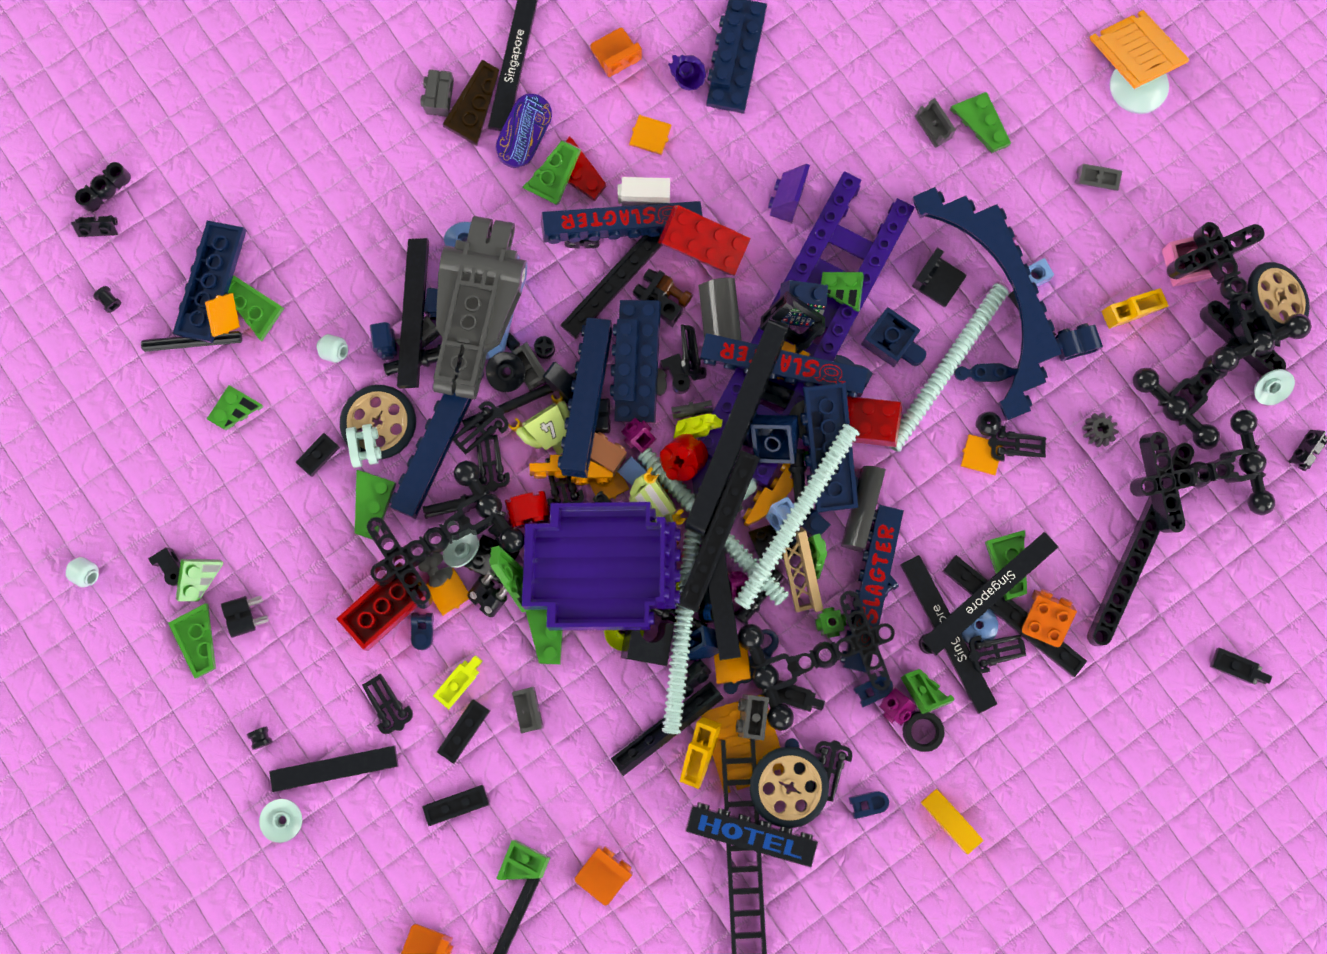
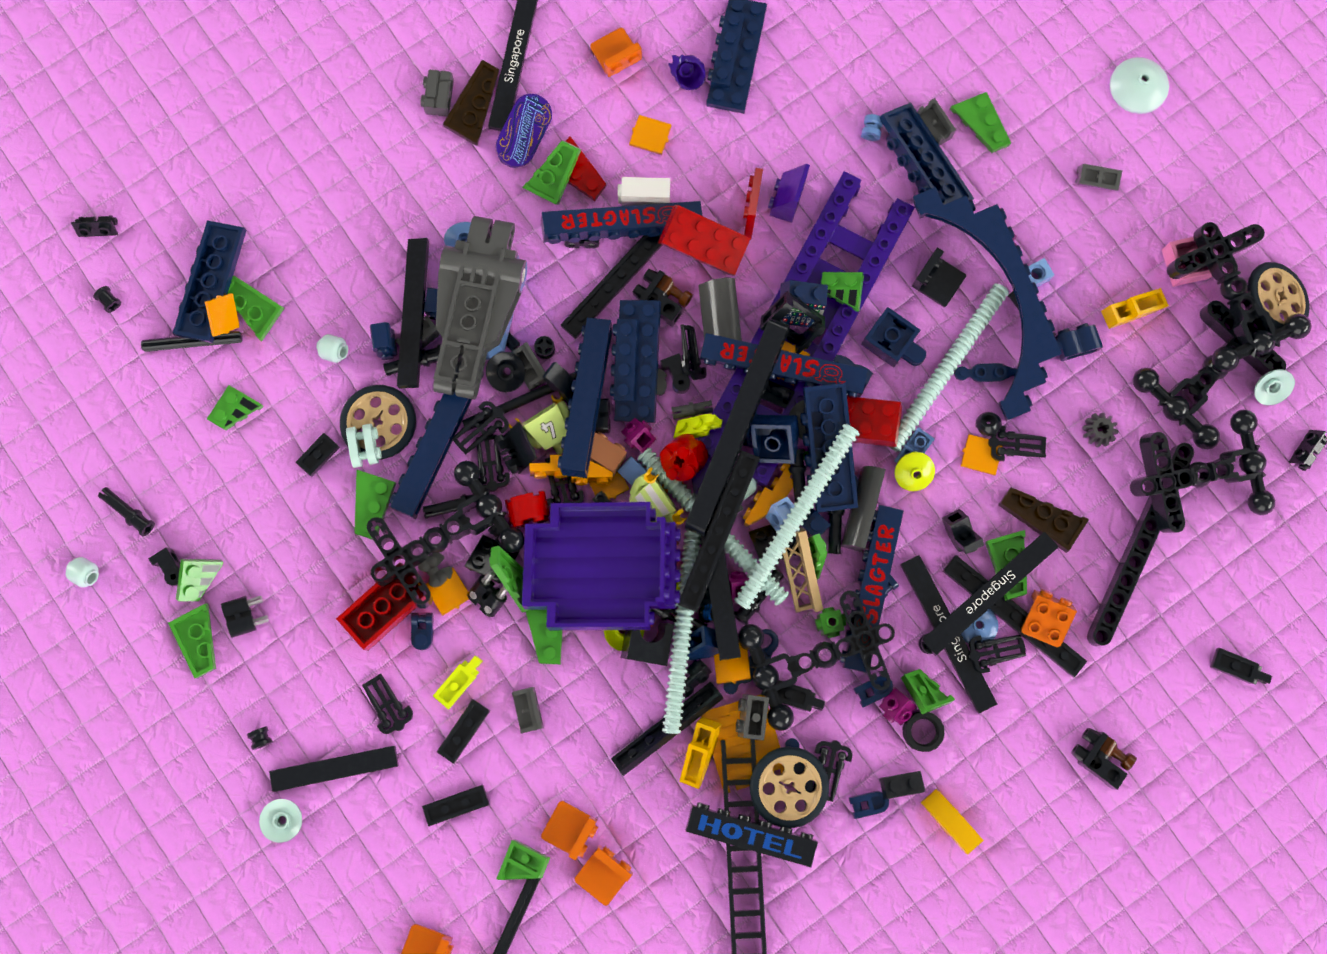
(108, 179): black piece -> none
(132, 517): none -> black pin
(461, 551): light aqua dish -> none
(519, 449): none -> black hinge
(569, 829): none -> orange bracket
(752, 199): none -> red wing
(835, 520): none -> black pin
(872, 127): none -> medium blue wheel
(902, 785): none -> black plate
(909, 465): none -> neon yellow dish
(918, 442): none -> medium blue slope
(921, 154): none -> dark blue plate
(961, 532): none -> black brick
(1058, 524): none -> dark brown wing
(1097, 755): none -> black hips
(1139, 49): light orange door -> none

